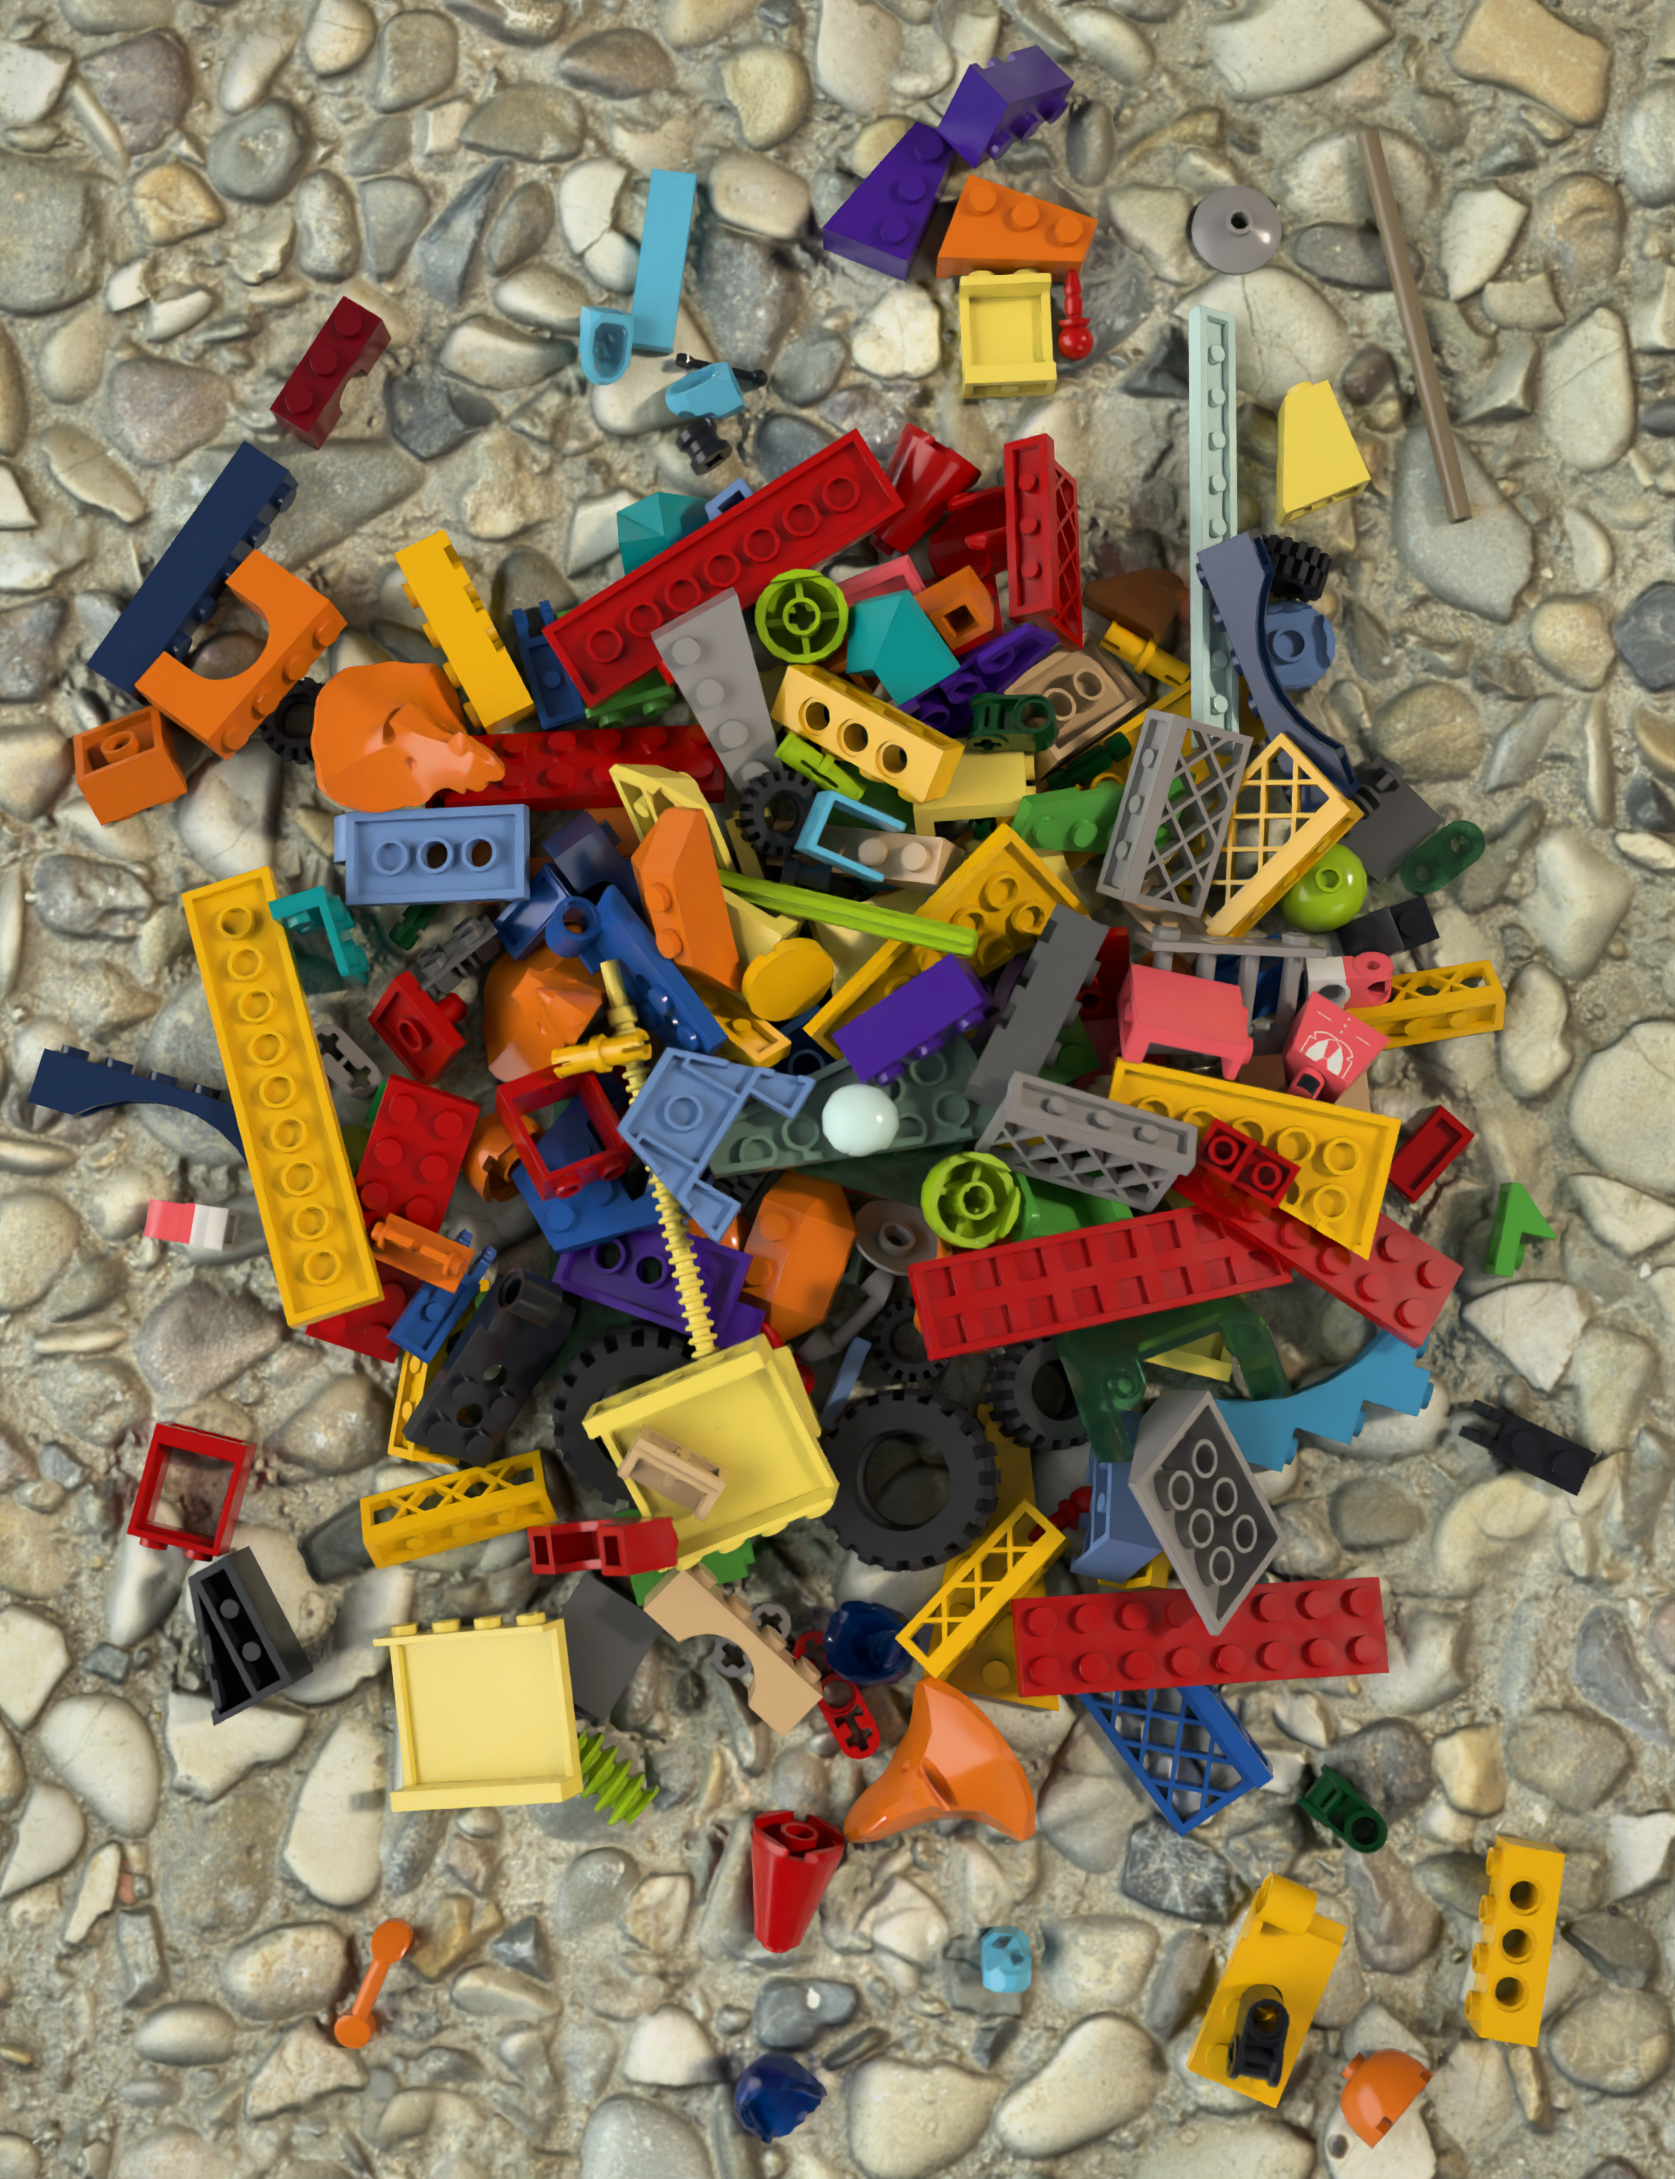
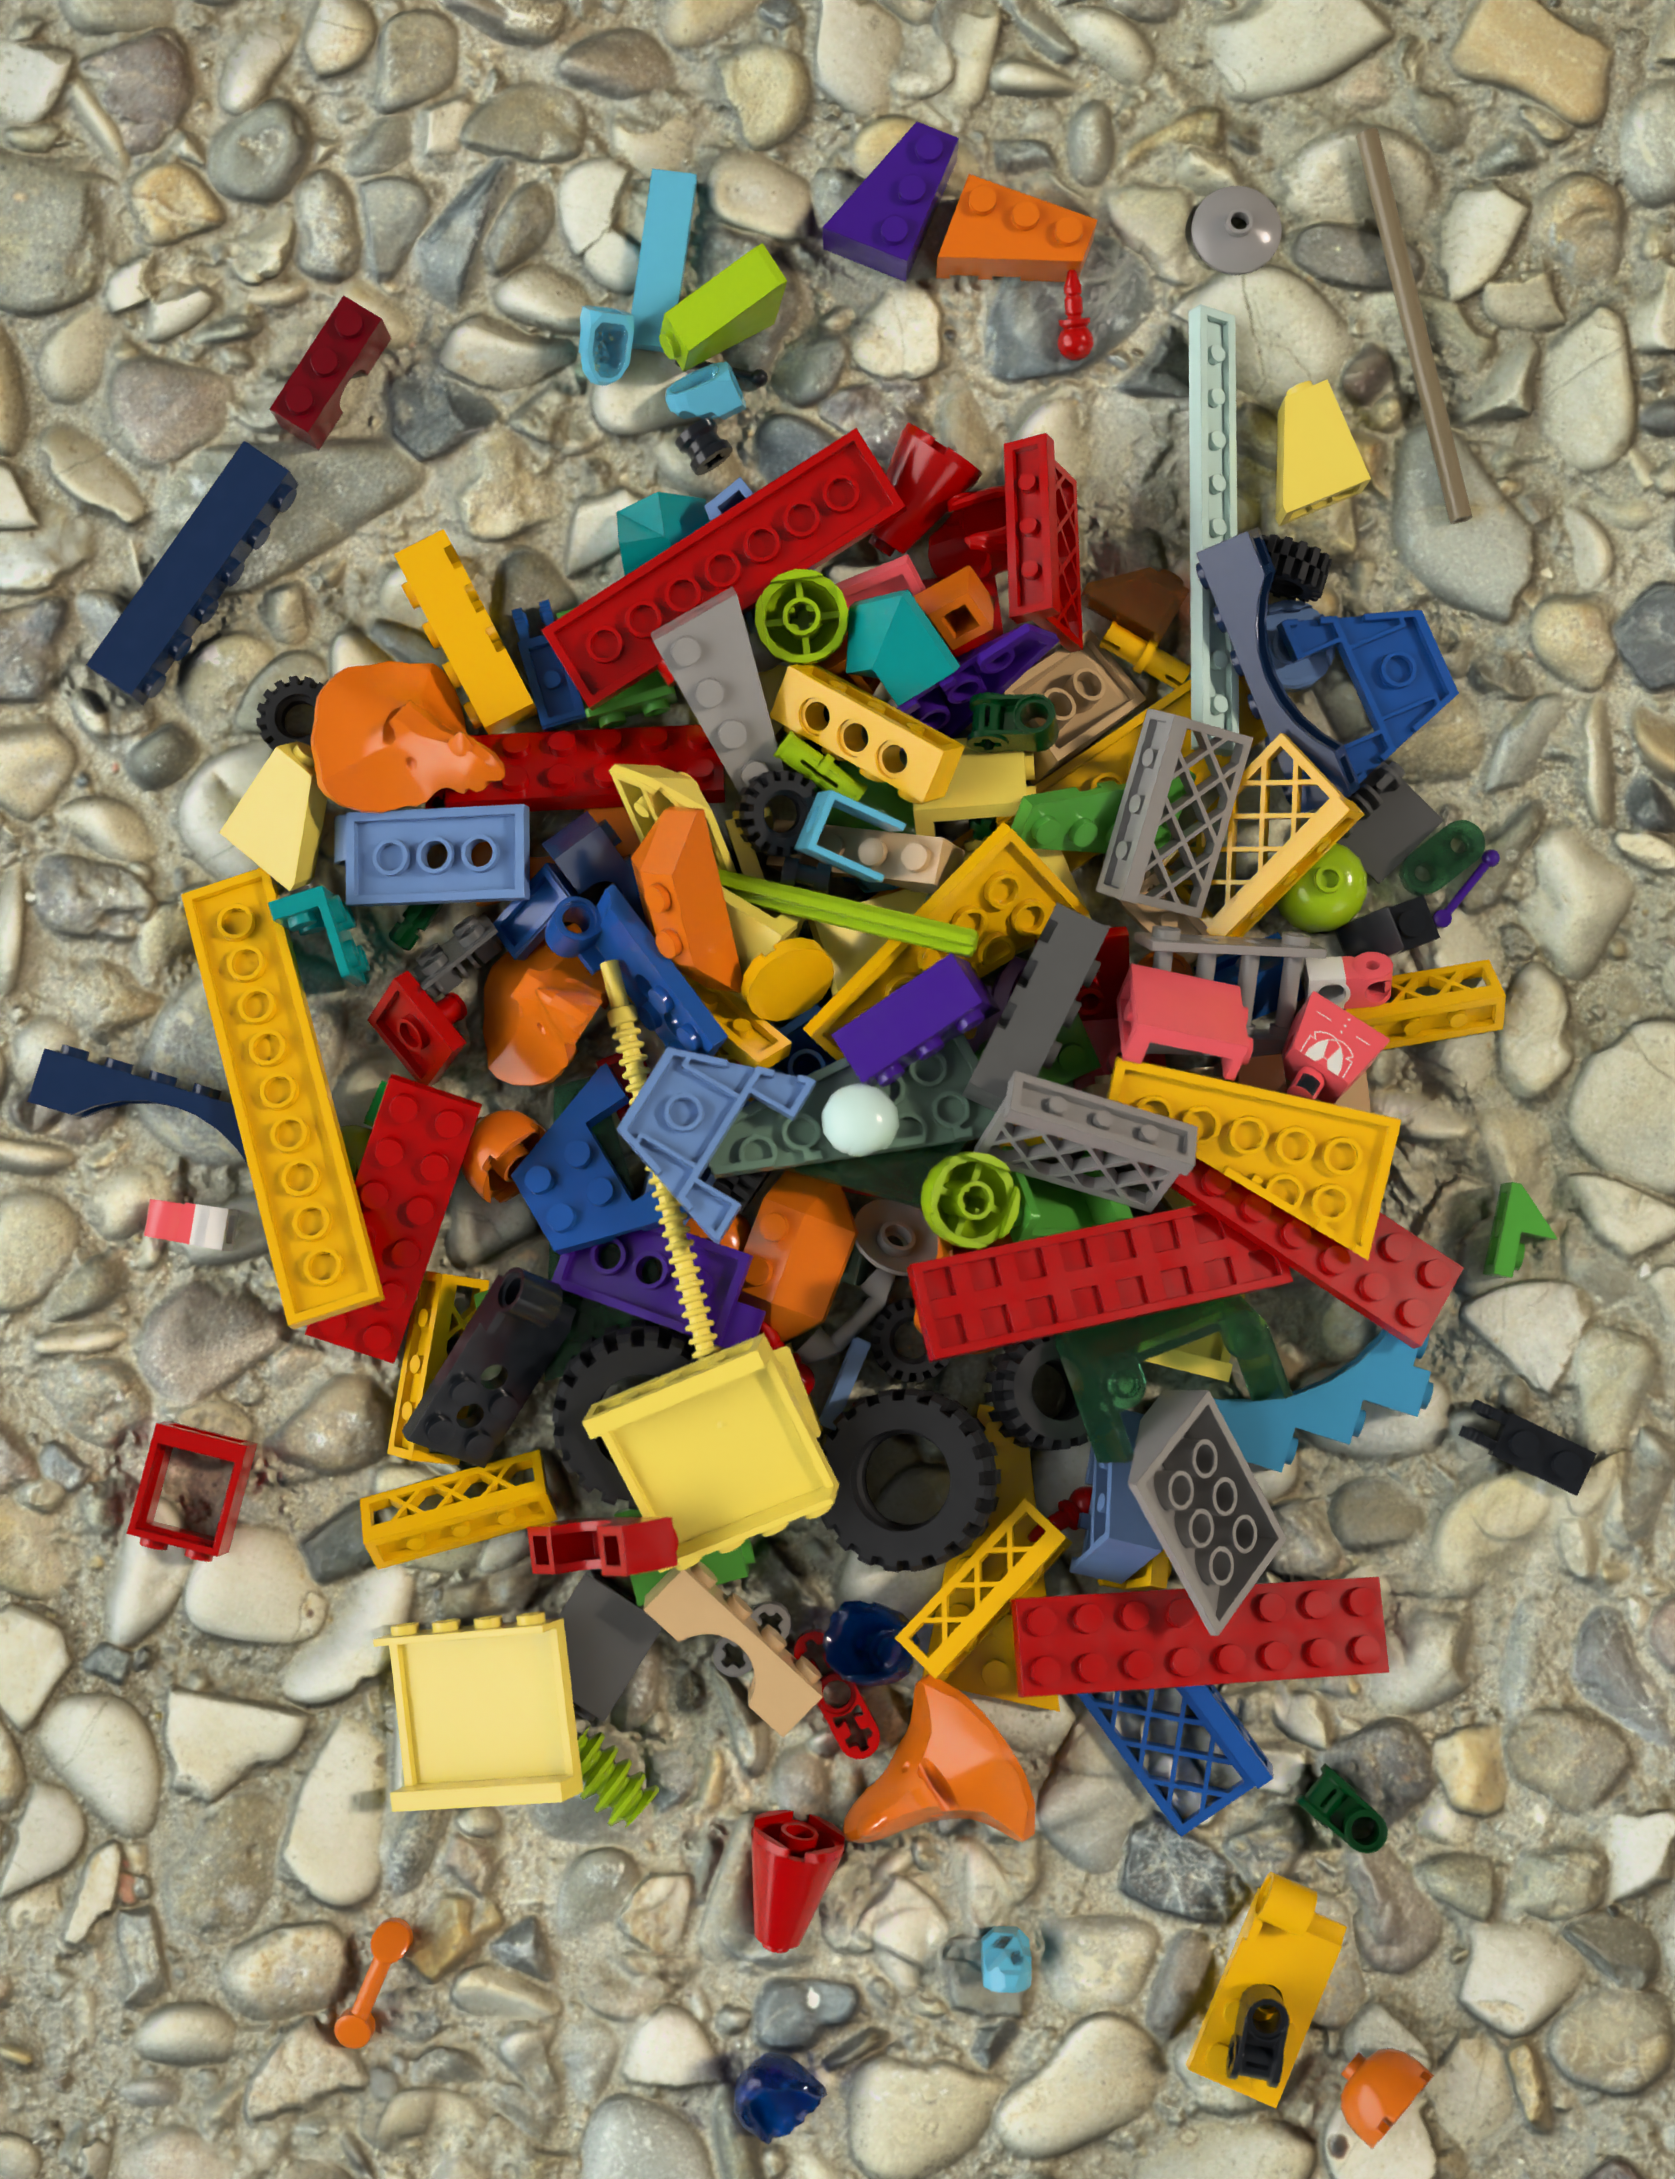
(128, 765): orange slope -> none
(230, 709): orange arch -> none
(243, 1635): black wedge -> none
(281, 817): none -> light yellow slope
(352, 1054): light grey beam -> none
(421, 1252): orange hinge -> none
(435, 1311): blue hinge -> none
(543, 1089): red window -> none
(601, 1053): yellow pin -> none
(674, 1471): tan hinge -> none
(724, 310): none -> lime slope
(1004, 104): dark purple wedge -> none
(1006, 334): light yellow panel -> none
(1091, 763): dark green axle -> none
(1246, 1163): red slope -> none
(1392, 670): none -> blue wing
(1427, 1153): red tile -> none
(1443, 917): none -> dark purple hinge
(1518, 2014): yellow brick -> none

